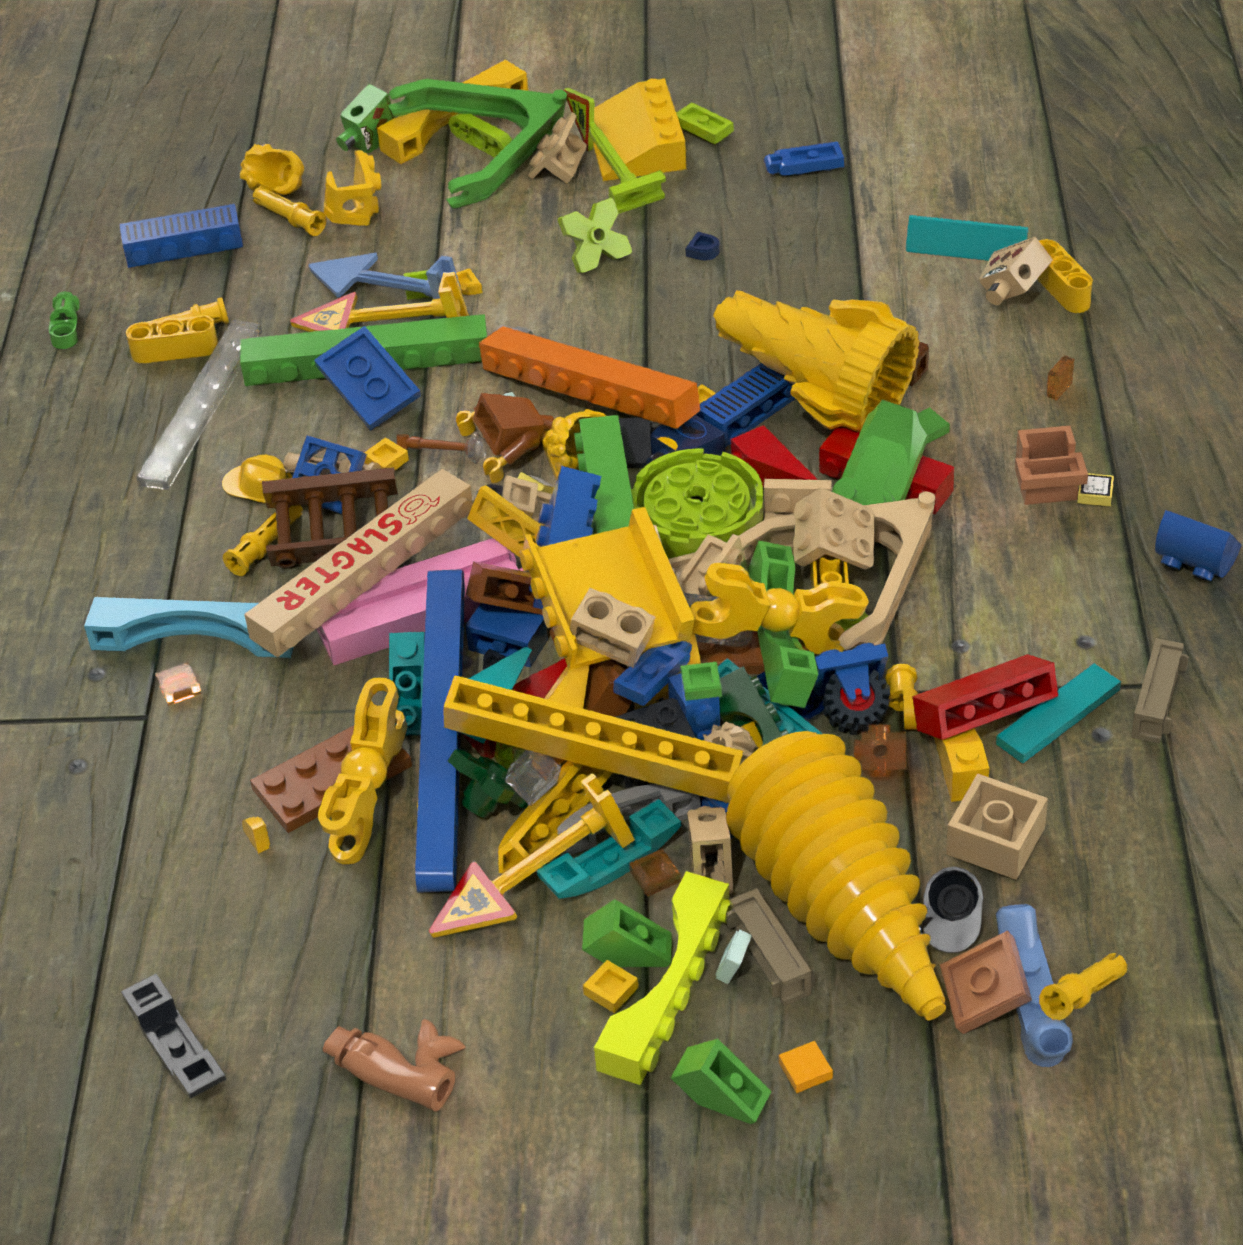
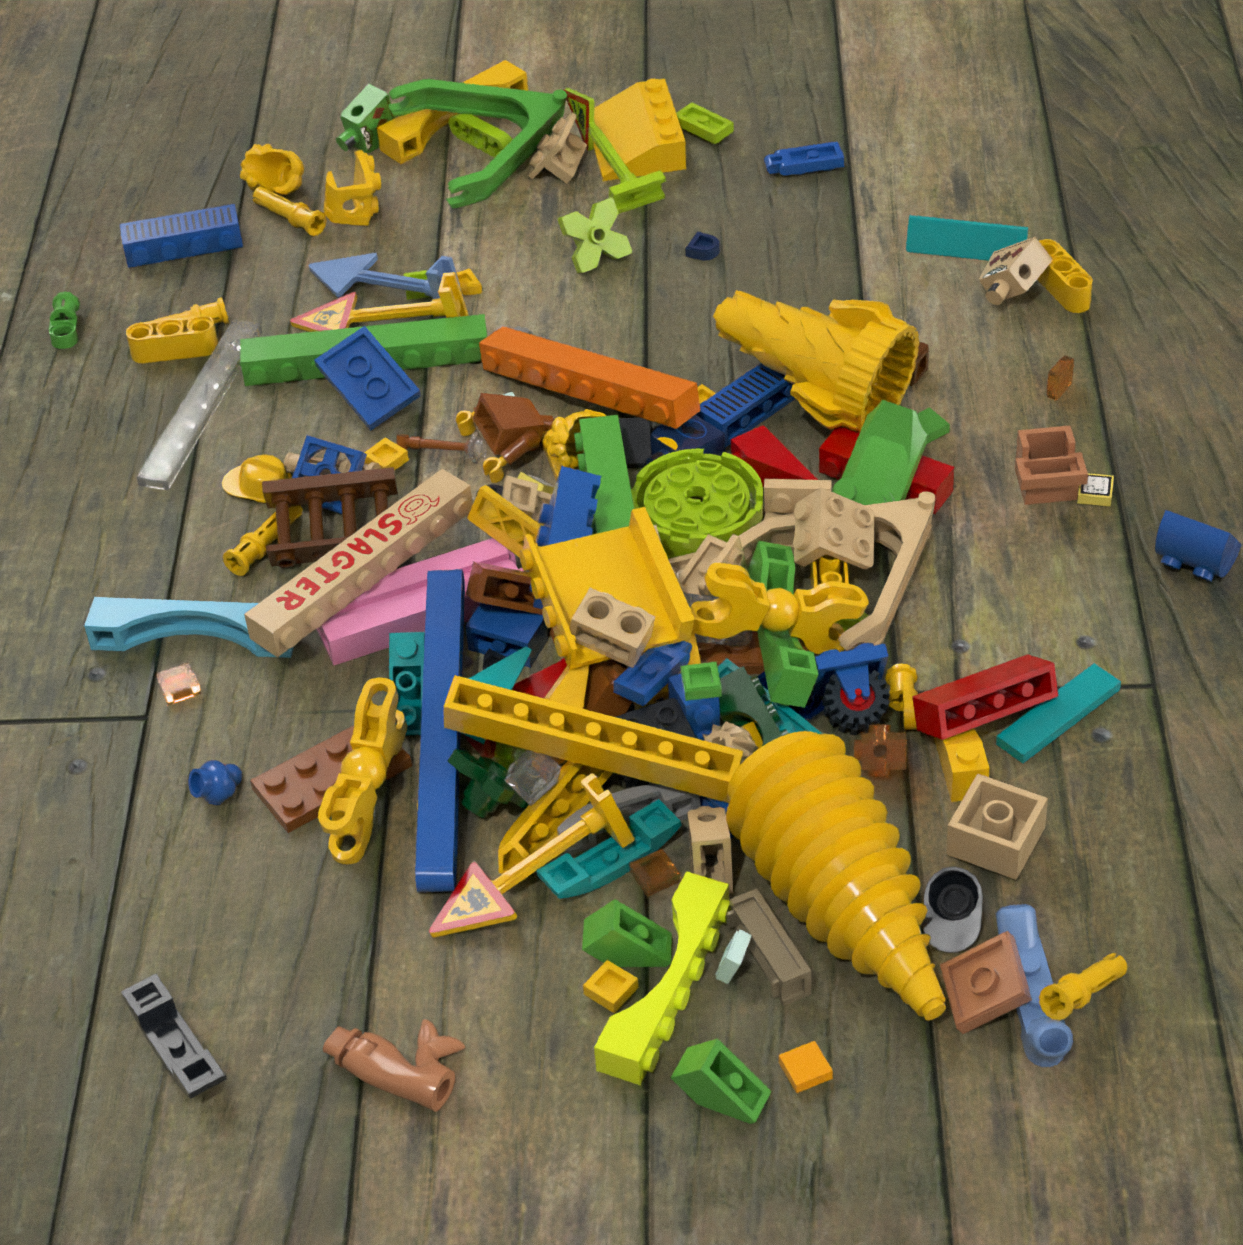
(214, 781): none -> blue animal
(257, 833): yellow tile -> none
(1157, 690): dark tan container -> none

